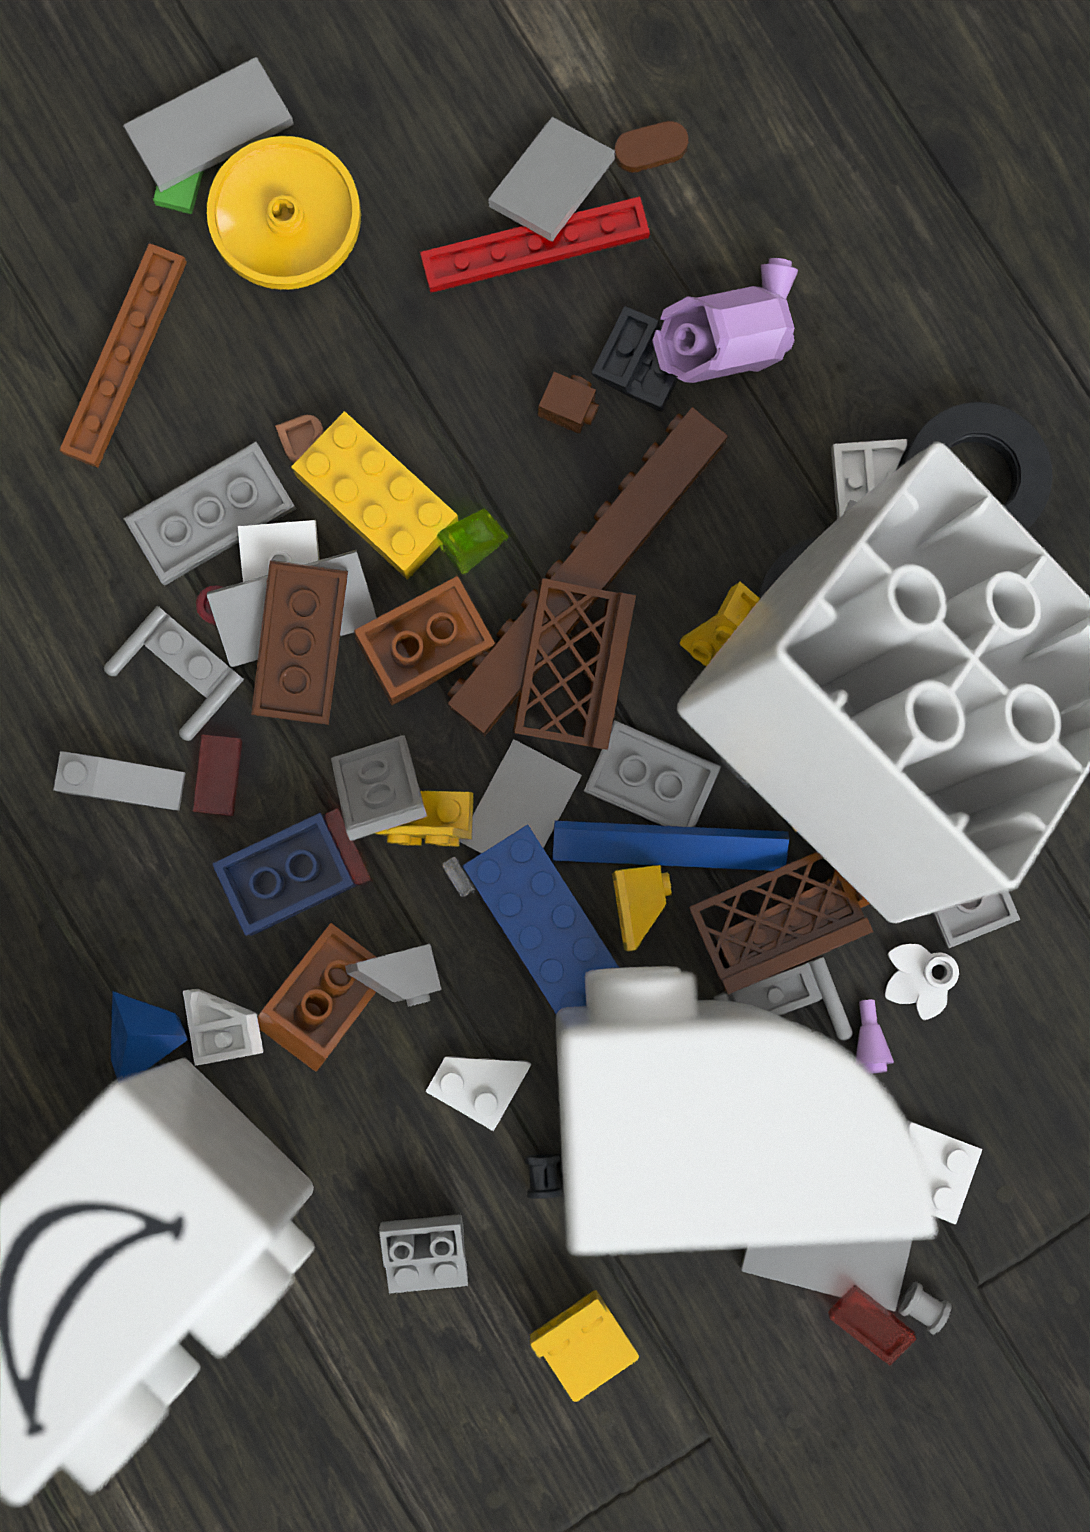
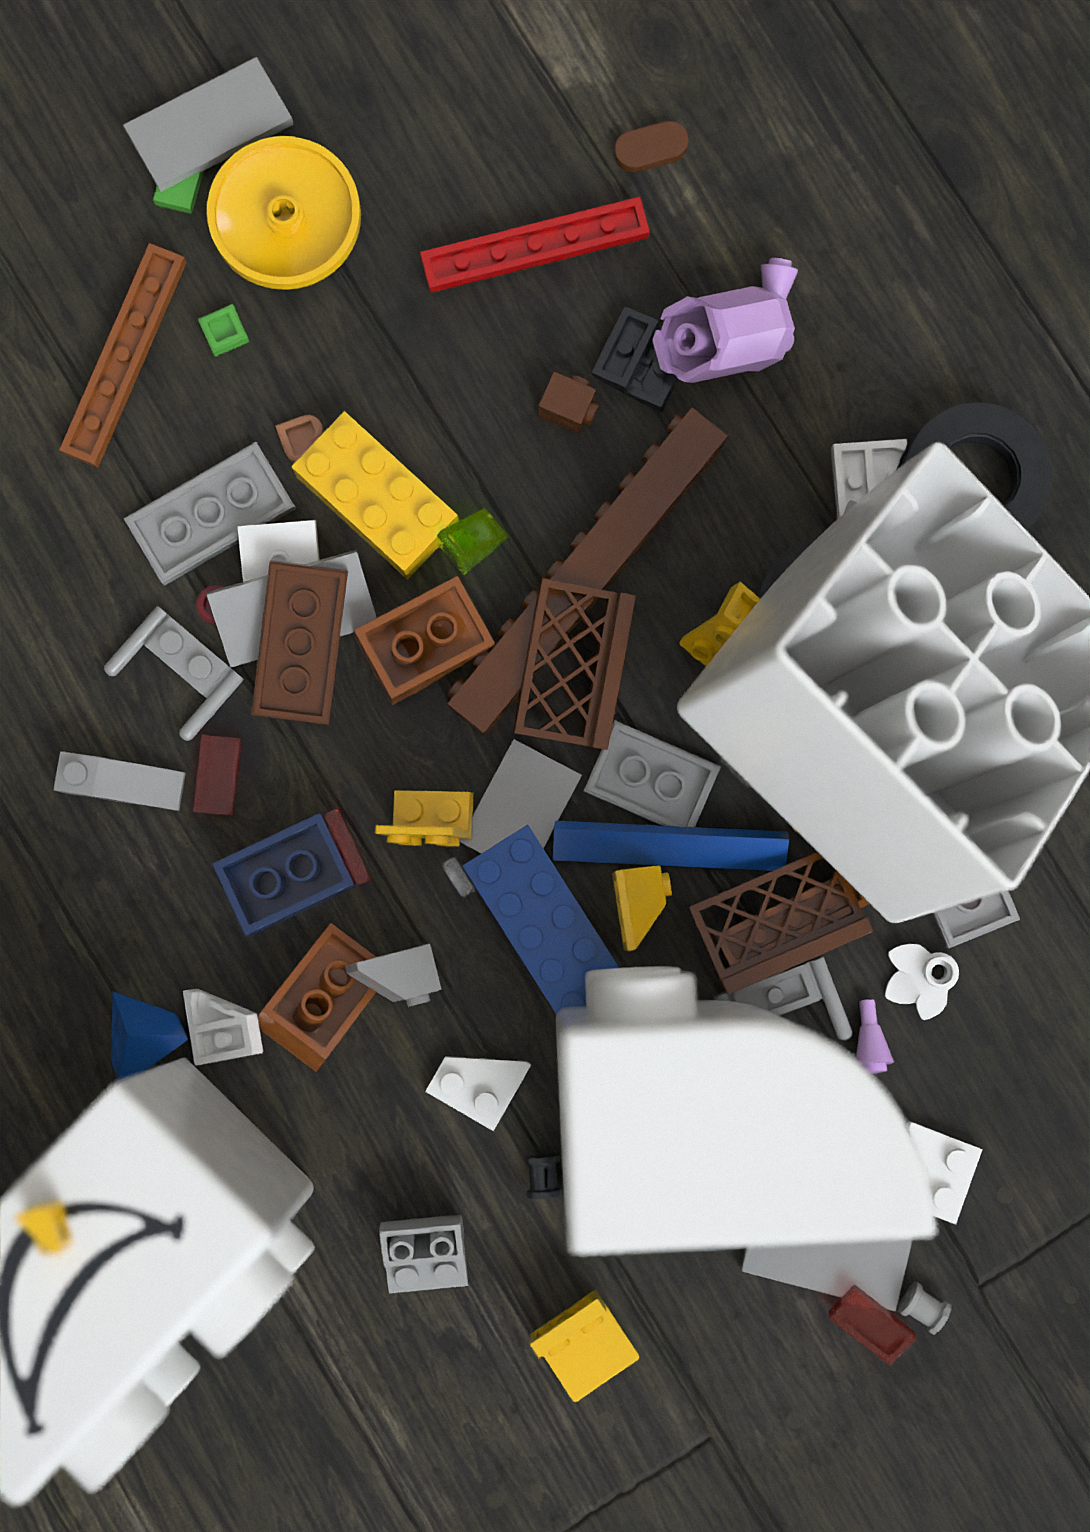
(48, 1226): none -> yellow slope
(223, 330): none -> bright green tile
(377, 787): light grey tile -> none
(551, 179): light grey tile -> none

